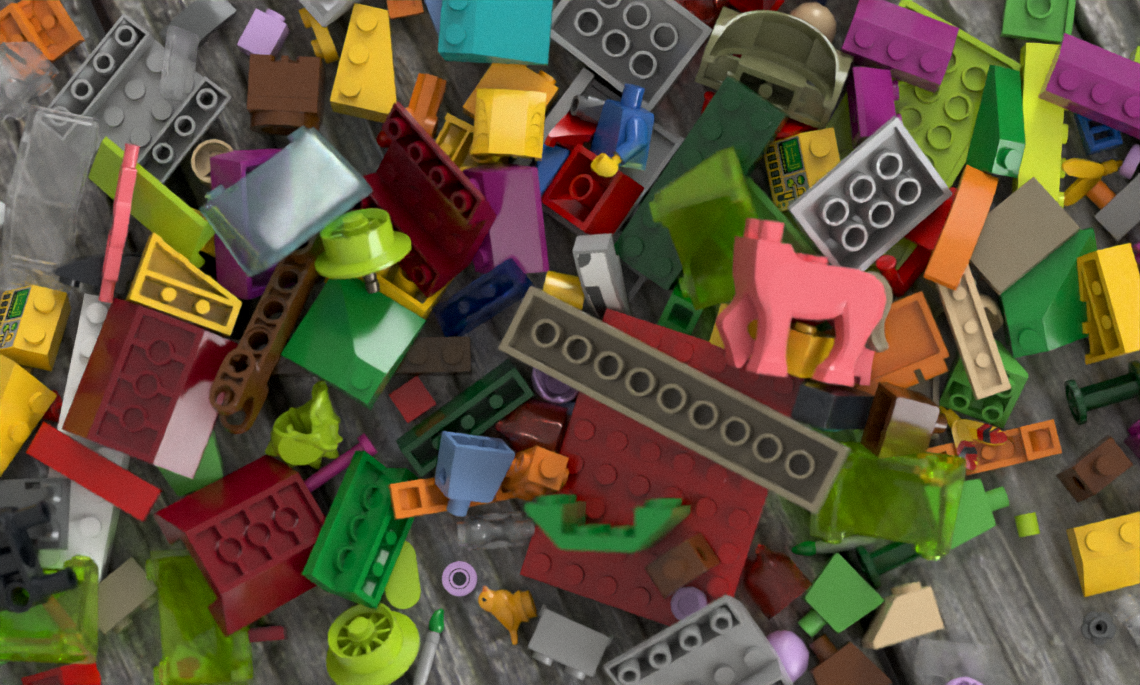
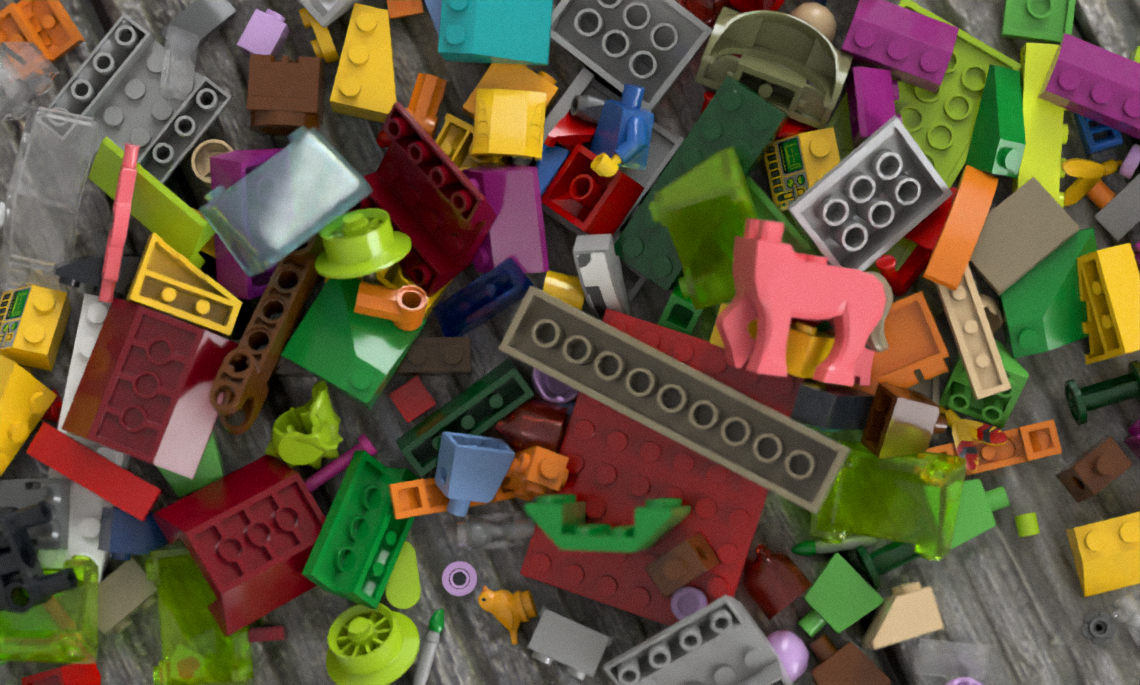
(127, 535): none -> dark blue slope
(402, 306): none -> orange piece

